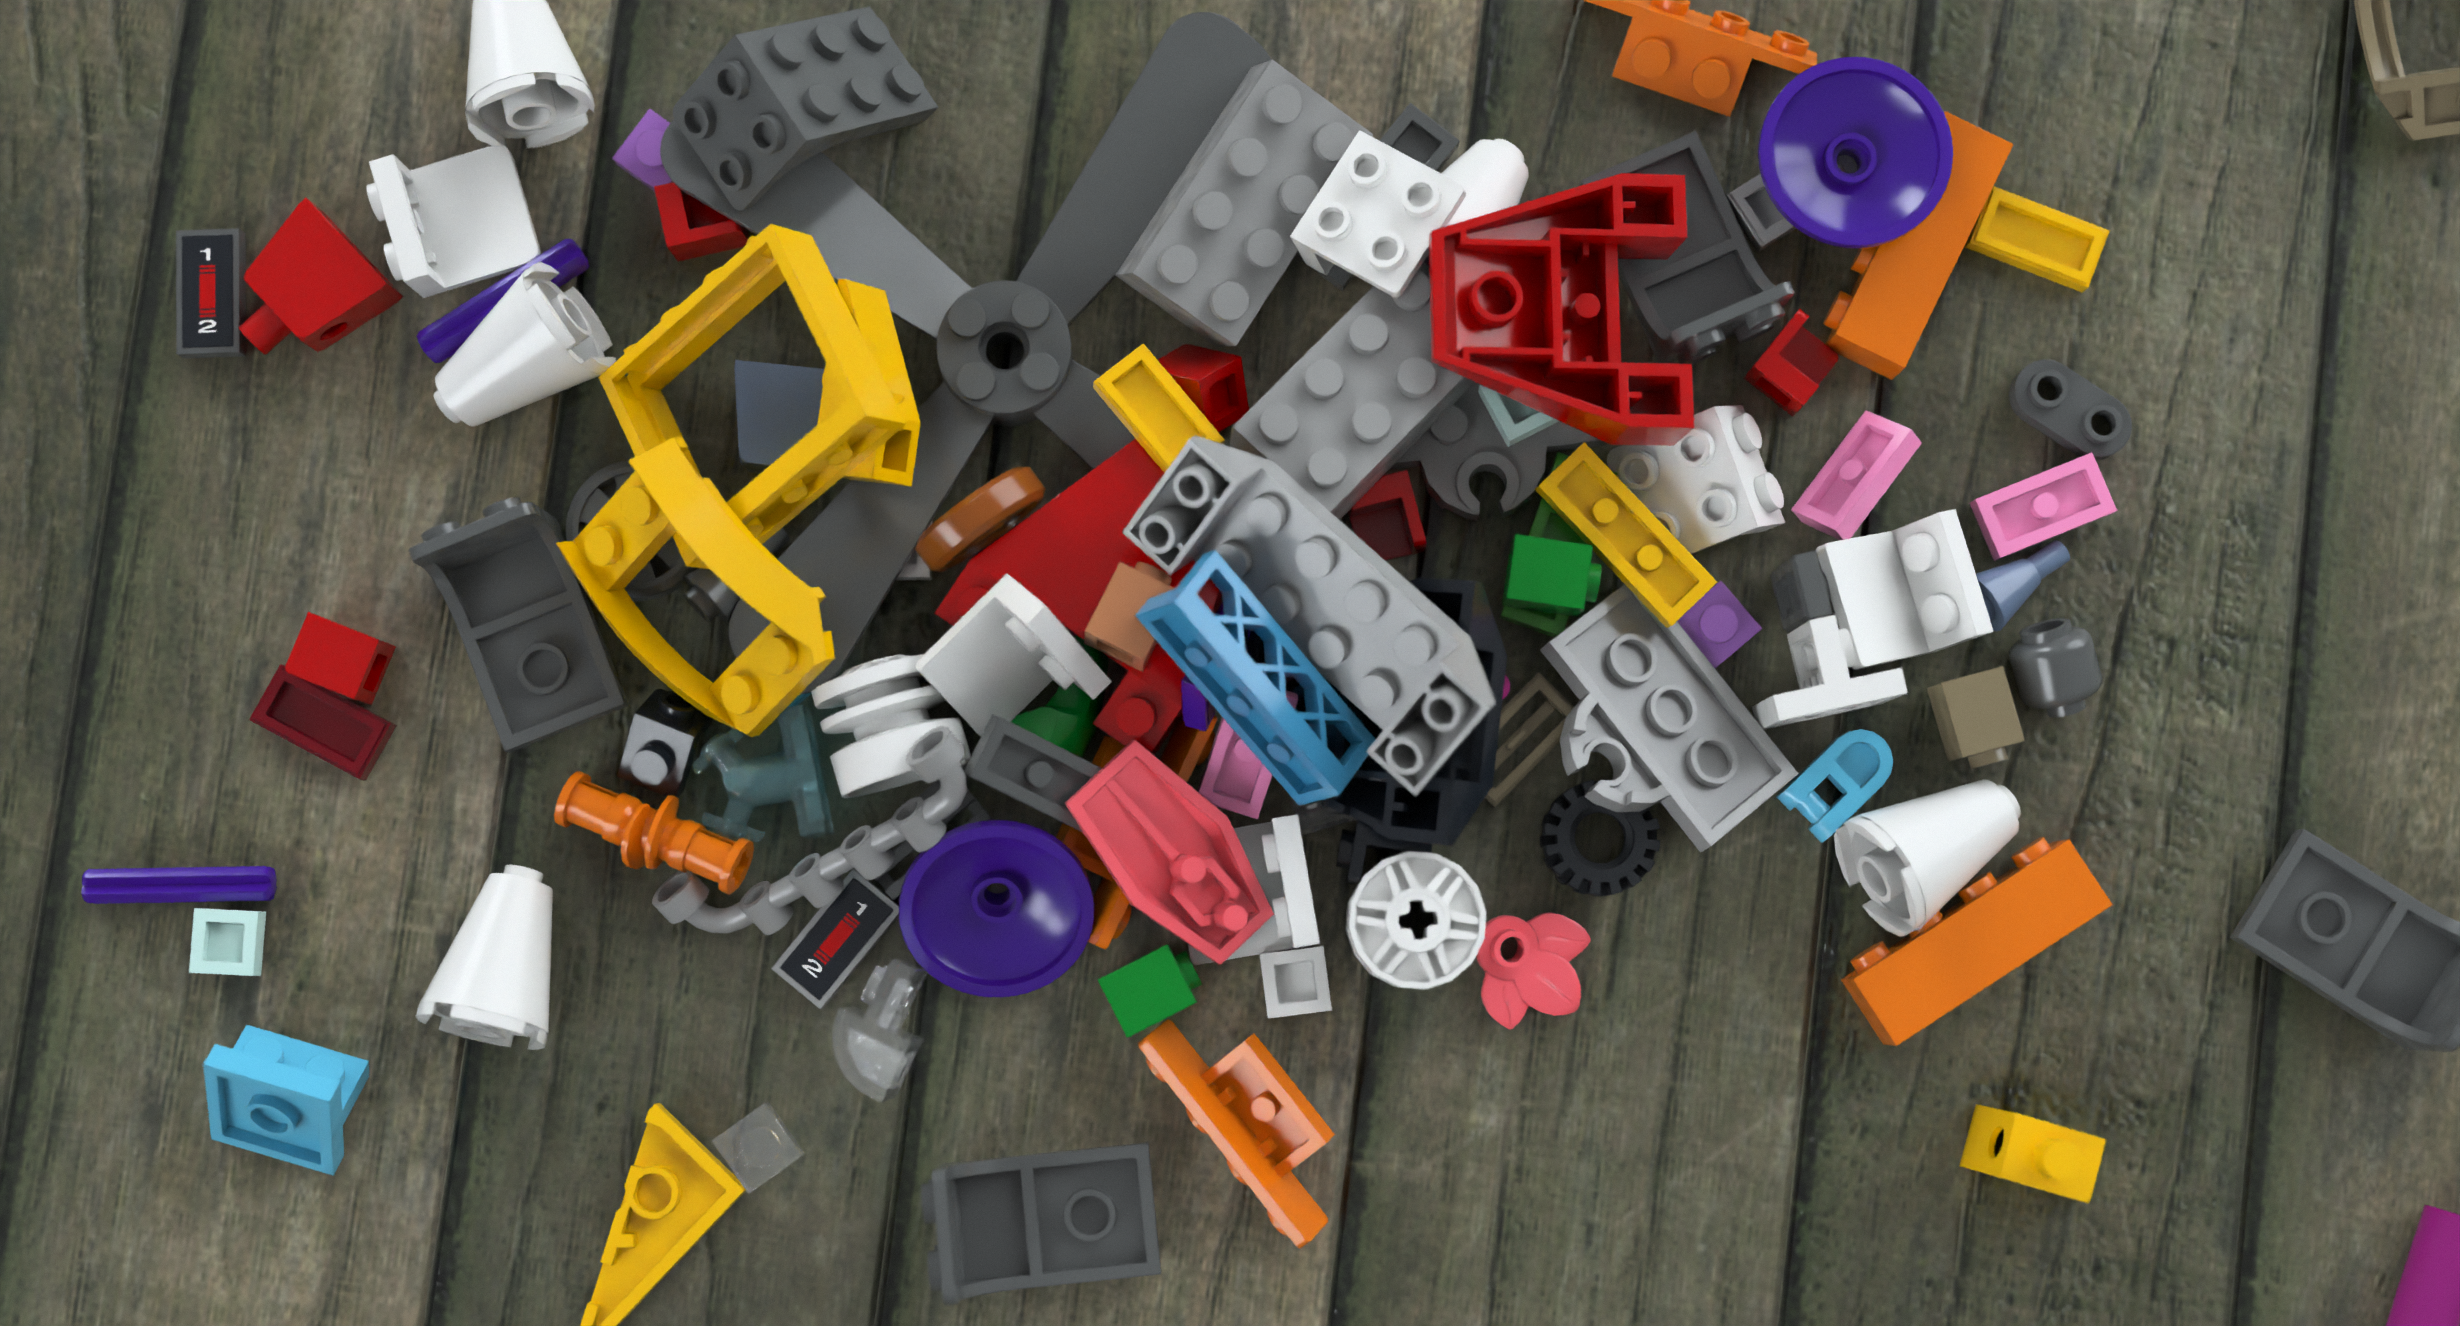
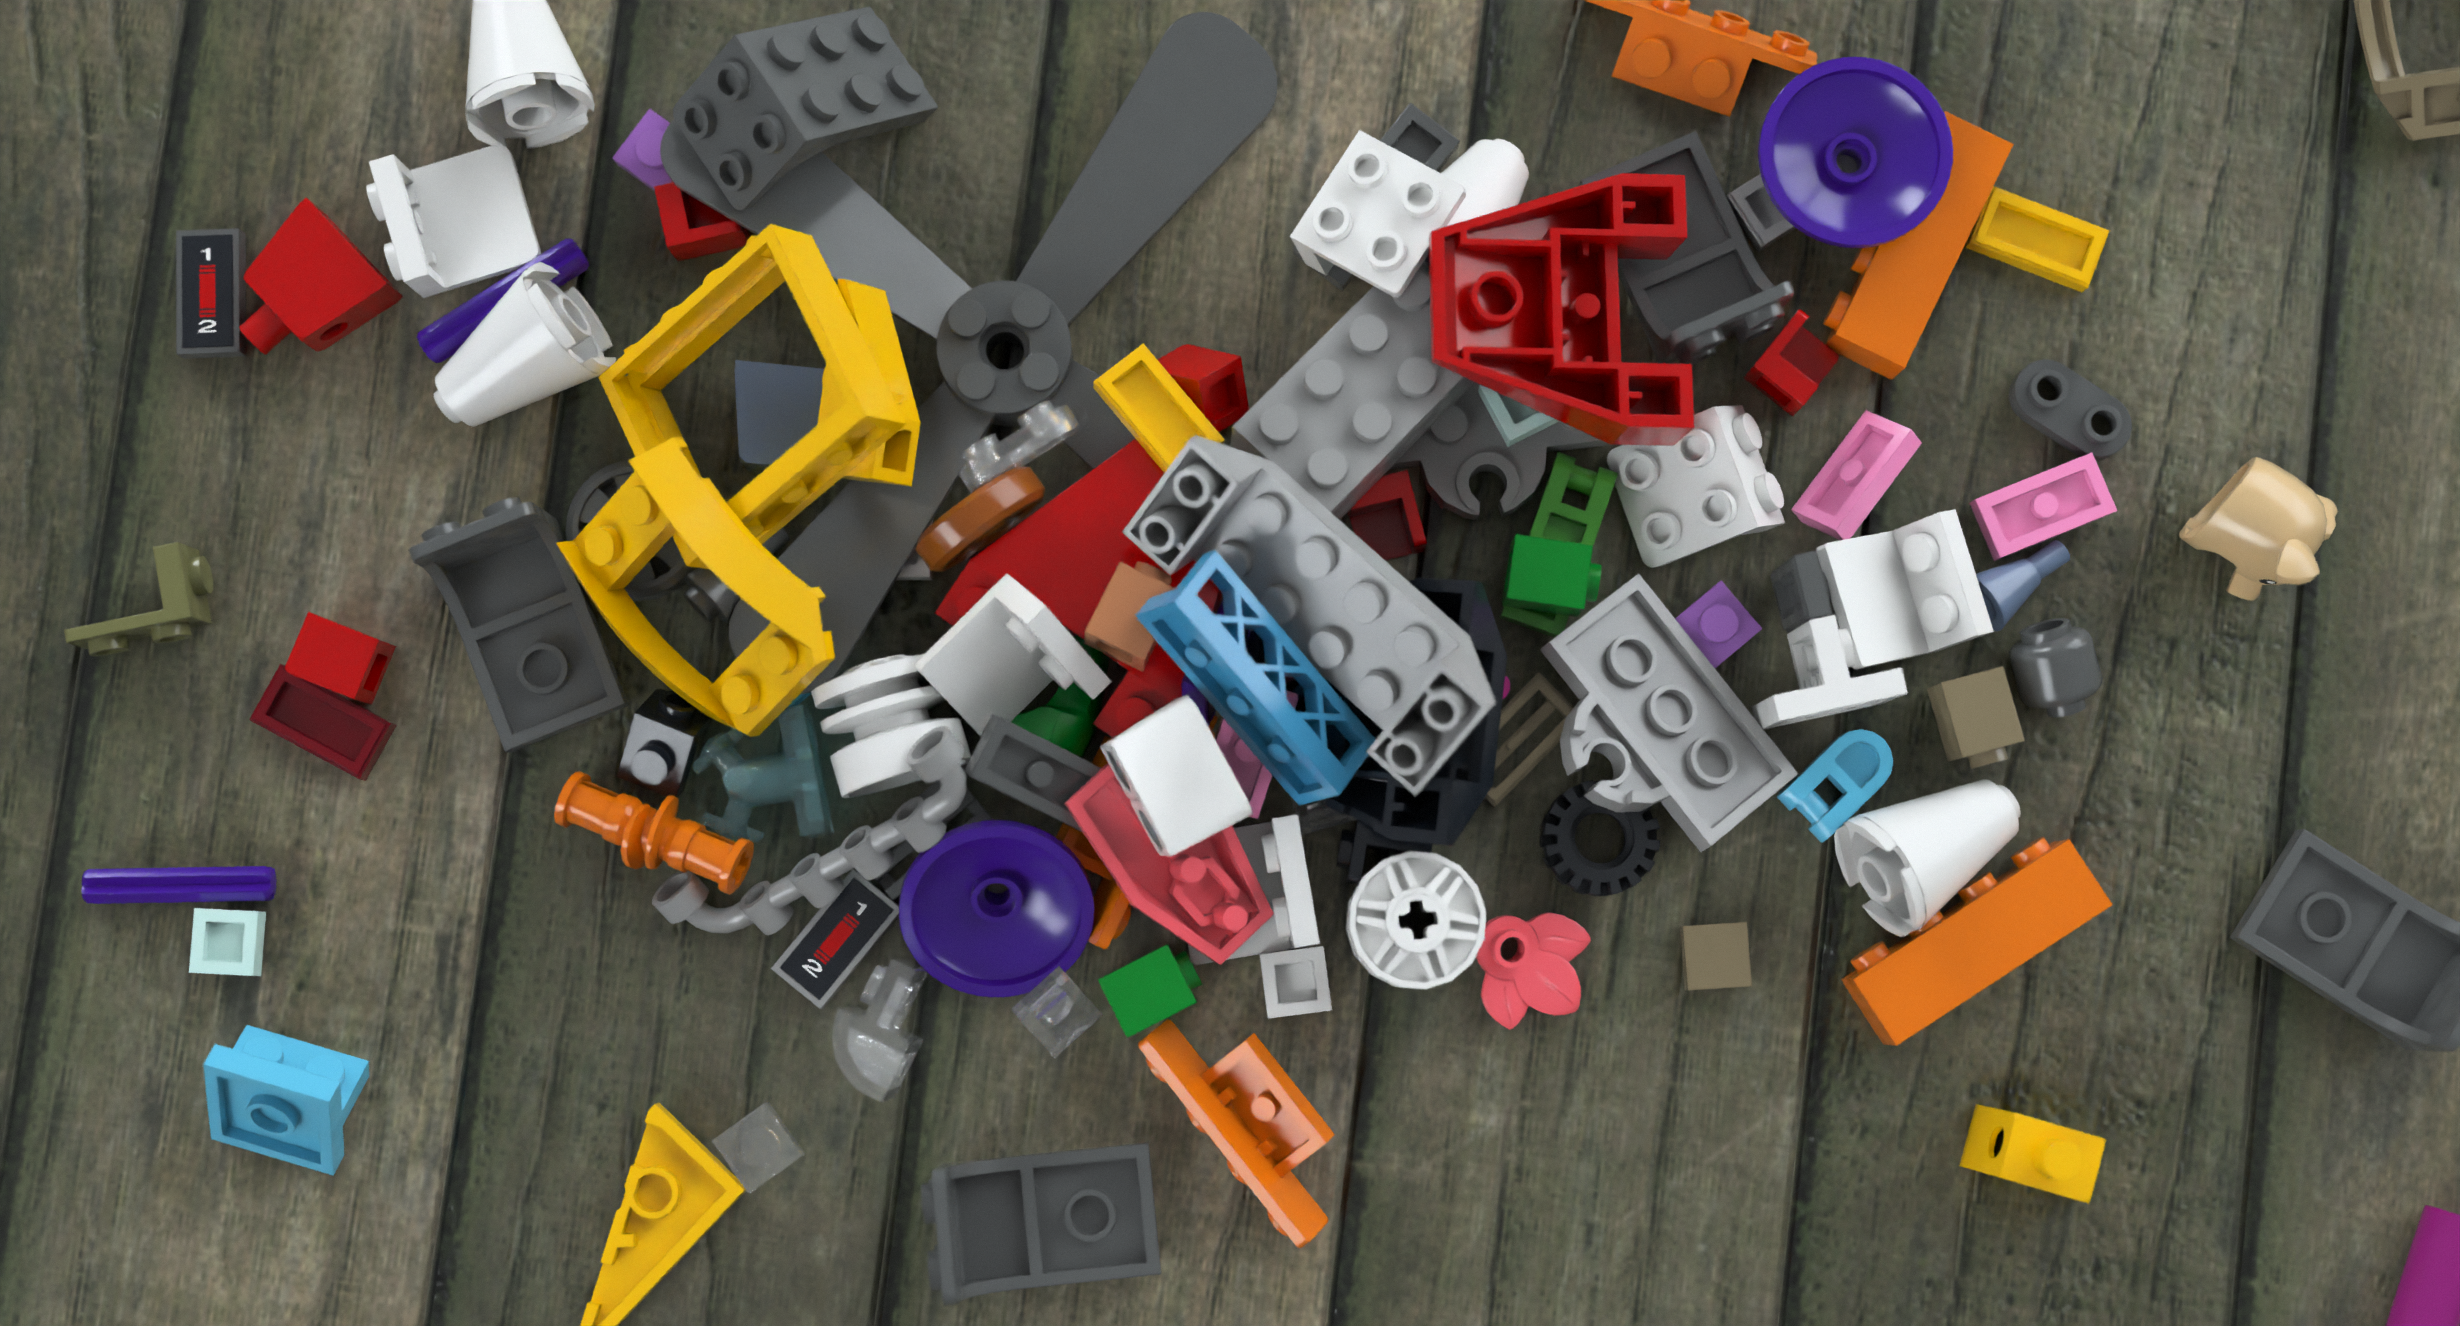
(184, 586): none -> olive bracket
(498, 964): white cone -> none
(1039, 432): none -> clear plate
(1056, 1012): none -> clear plate
(1176, 777): none -> white piece
(1232, 210): light grey brick -> none
(1626, 535): yellow plate -> none
(1715, 956): none -> dark tan tile
(2265, 527): none -> tan piece

